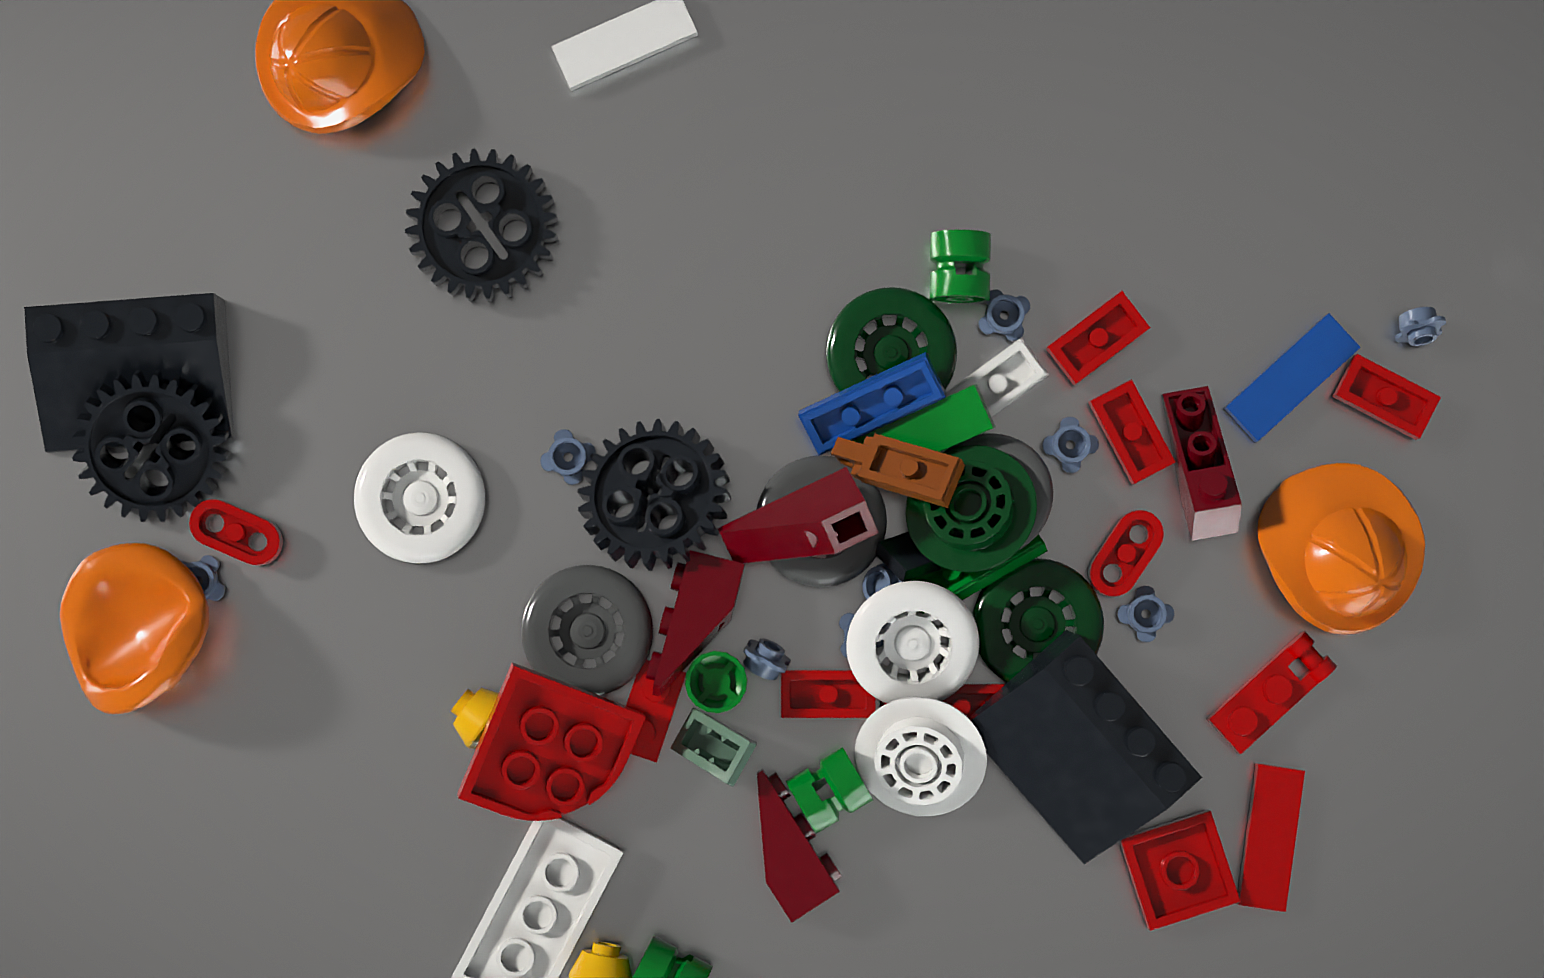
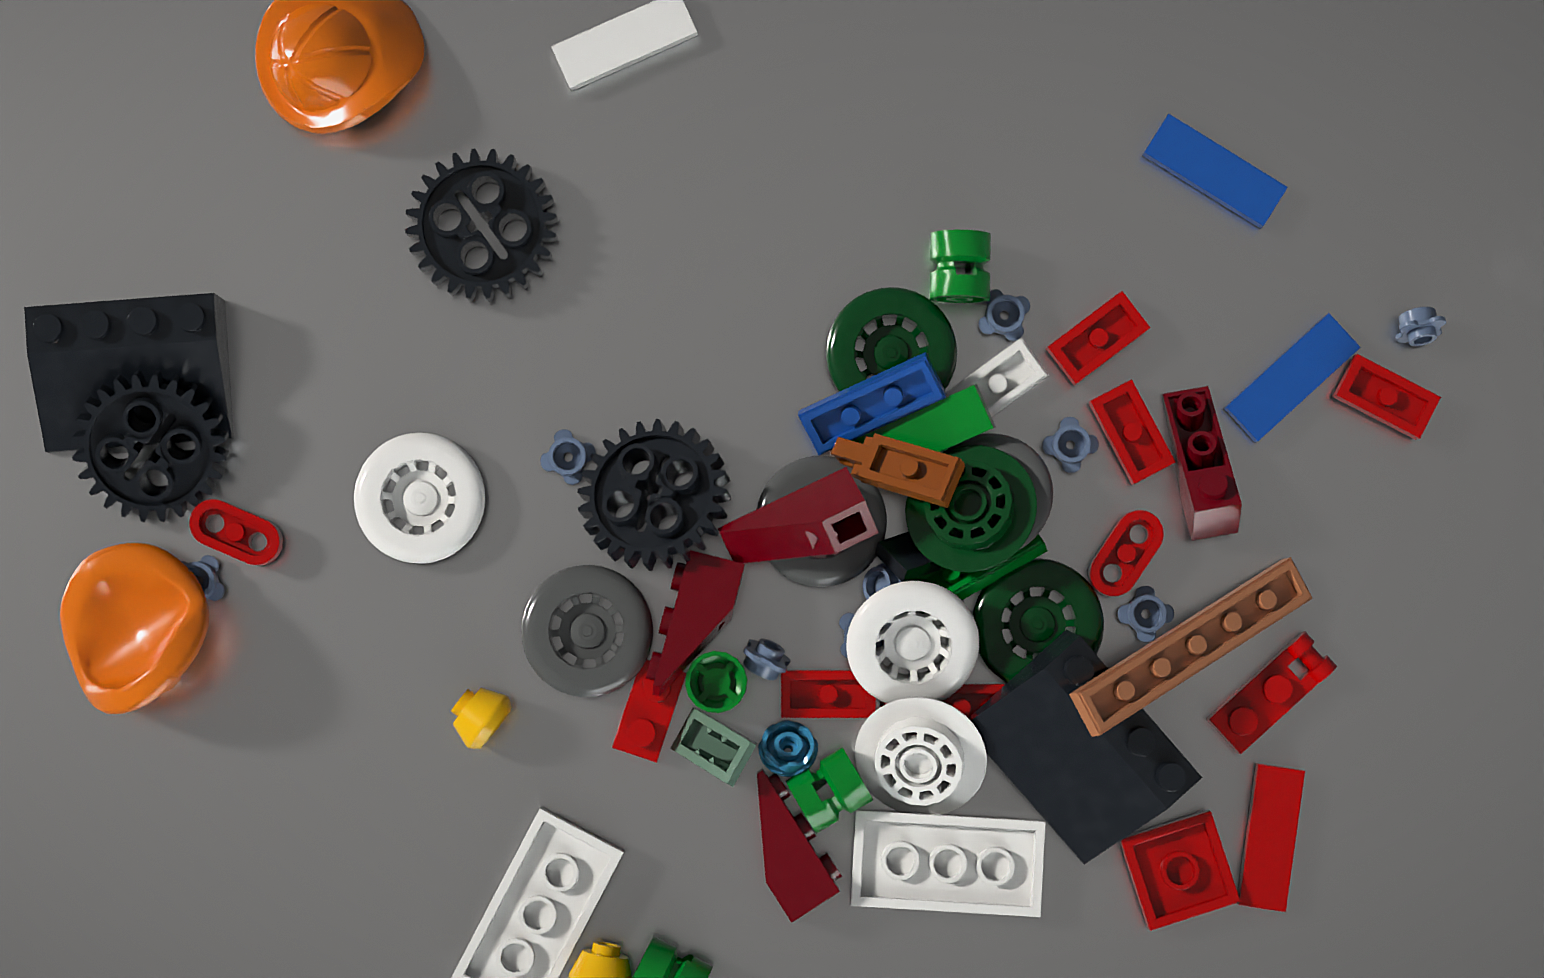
(548, 748): red plate -> none
(792, 736): none -> dark azure plate
(947, 863): none -> white plate
(1190, 647): none -> nougat tile
(1215, 171): none -> blue tile
(1342, 546): orange piece -> none

